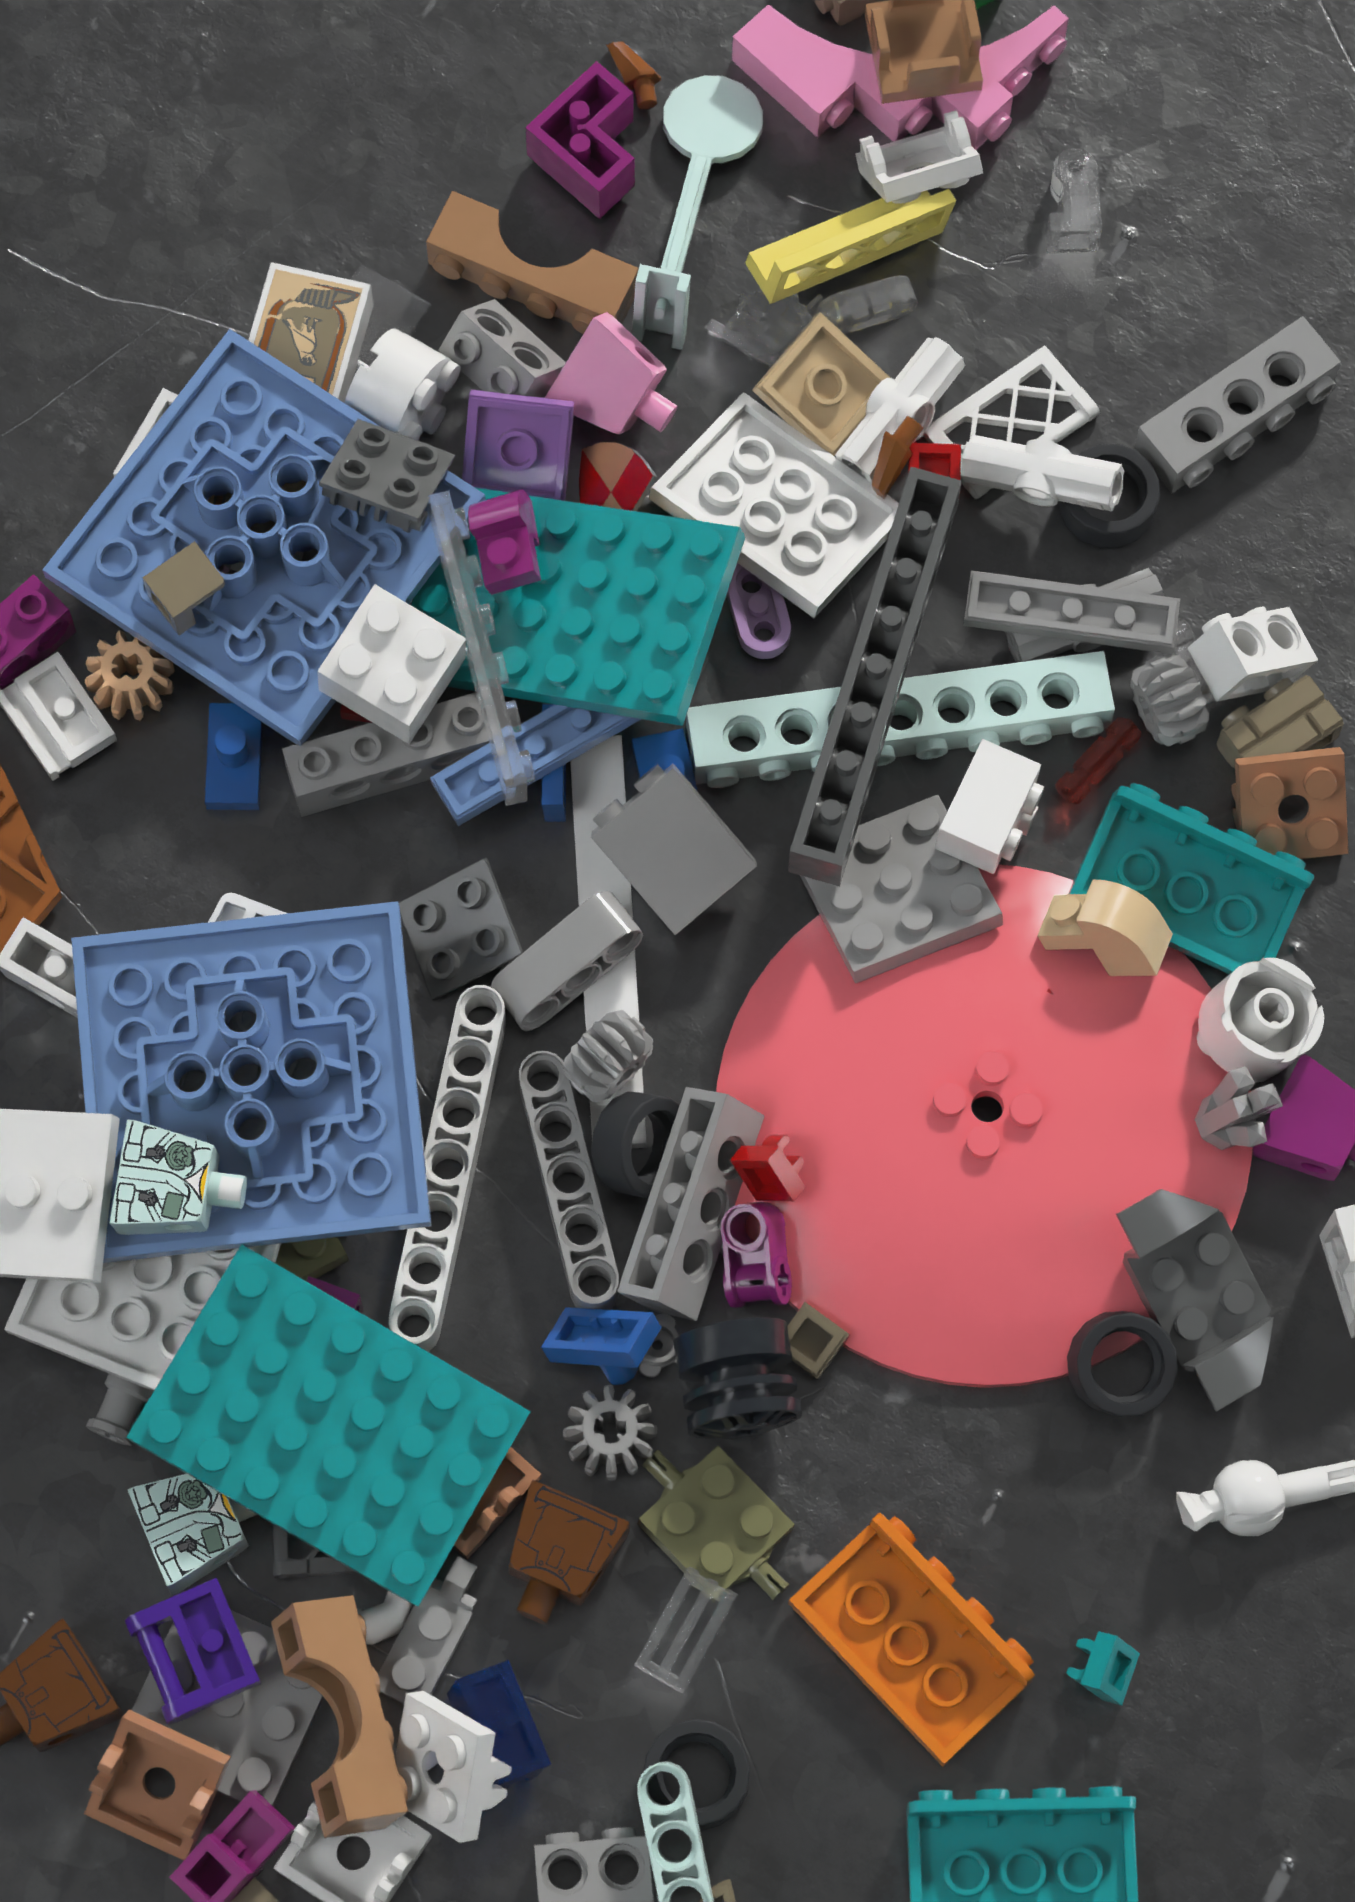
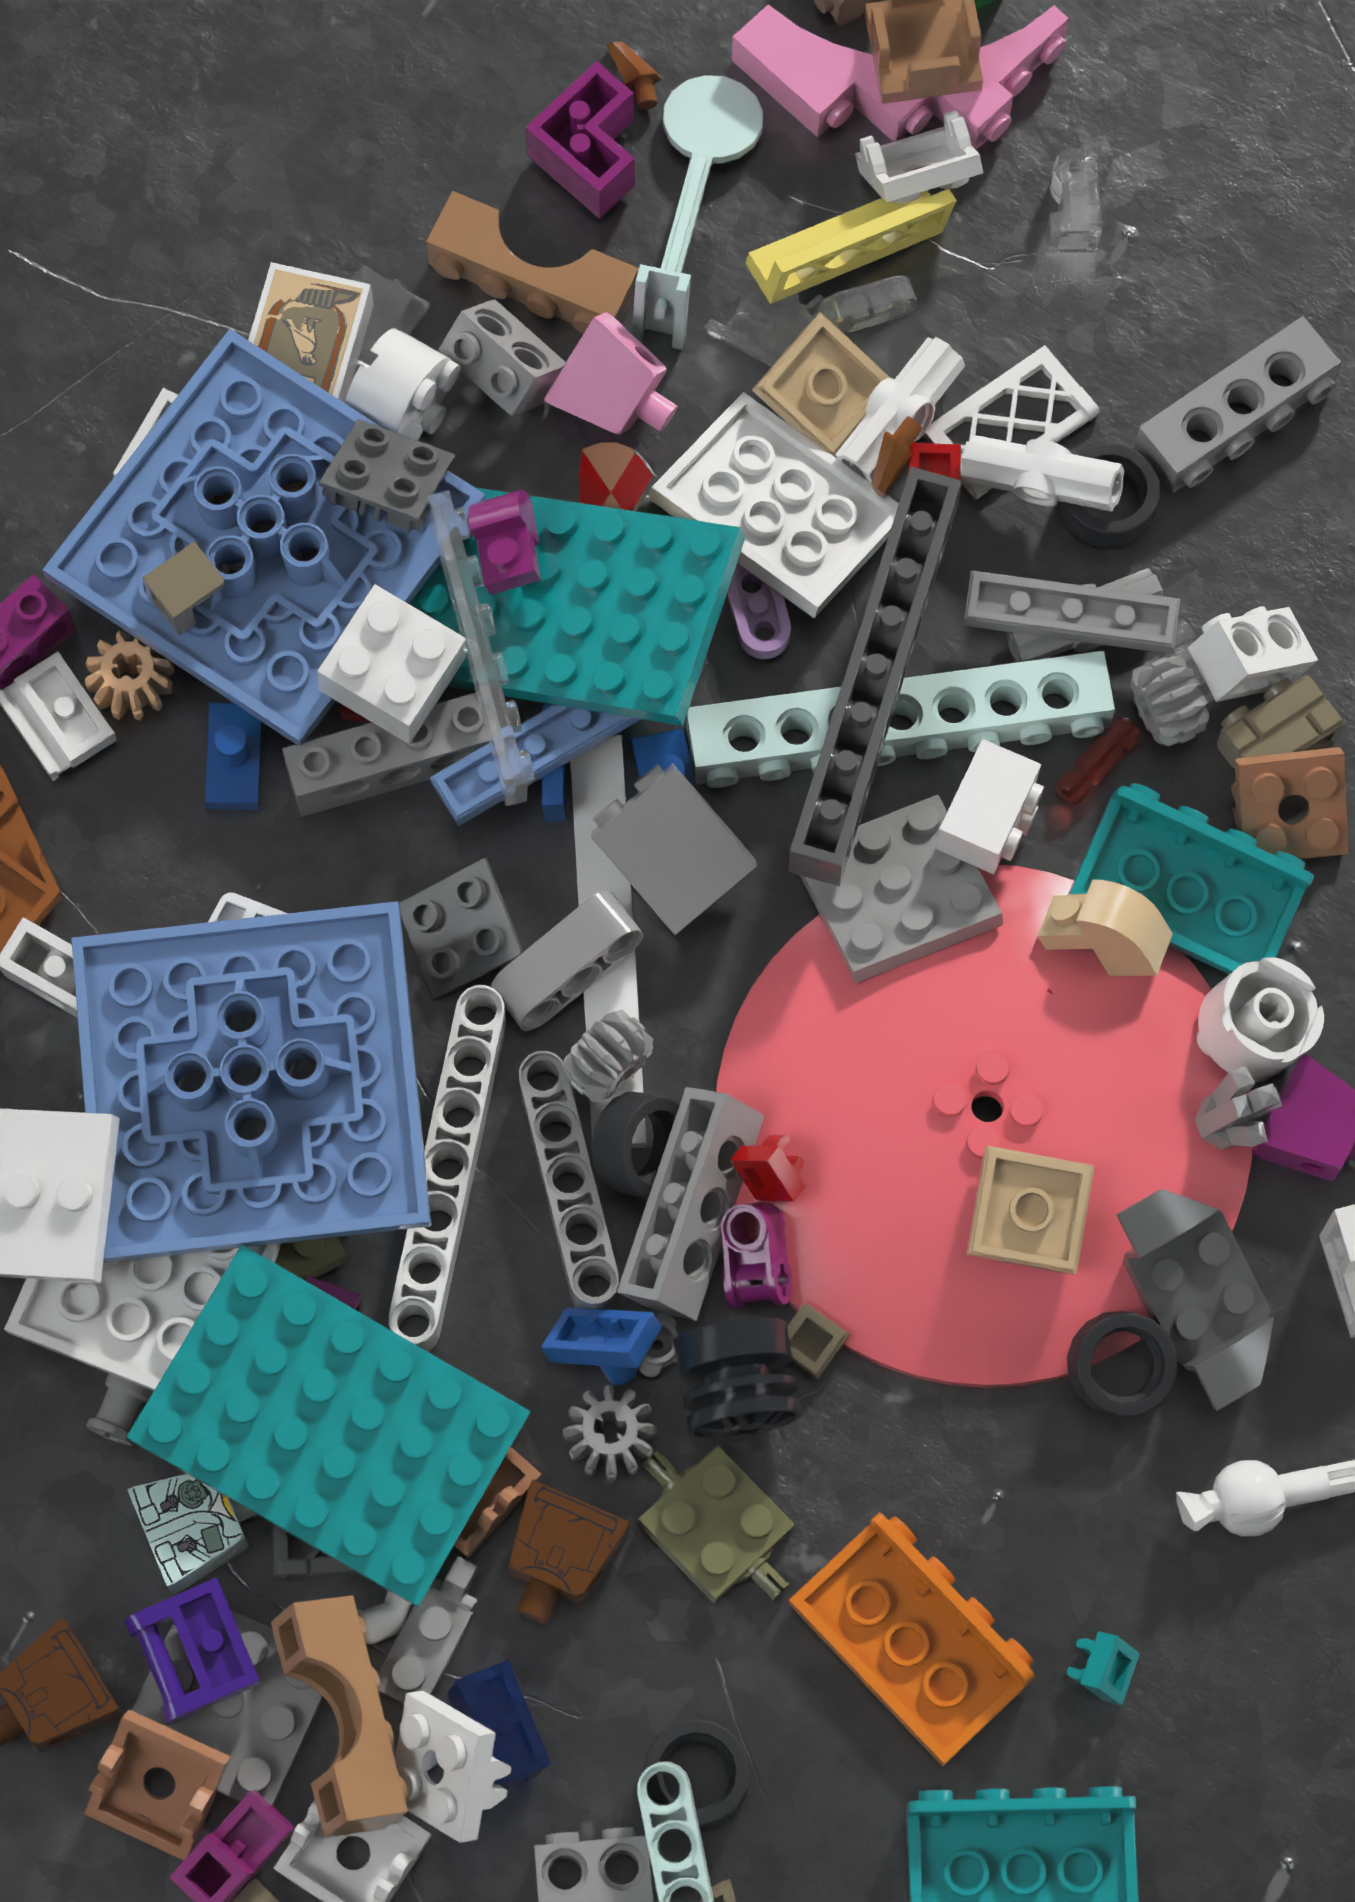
(169, 1183): light aqua torso -> none
(518, 443): medium lavender plate -> none
(708, 1588): clear tile -> none
(1030, 1210): none -> tan plate

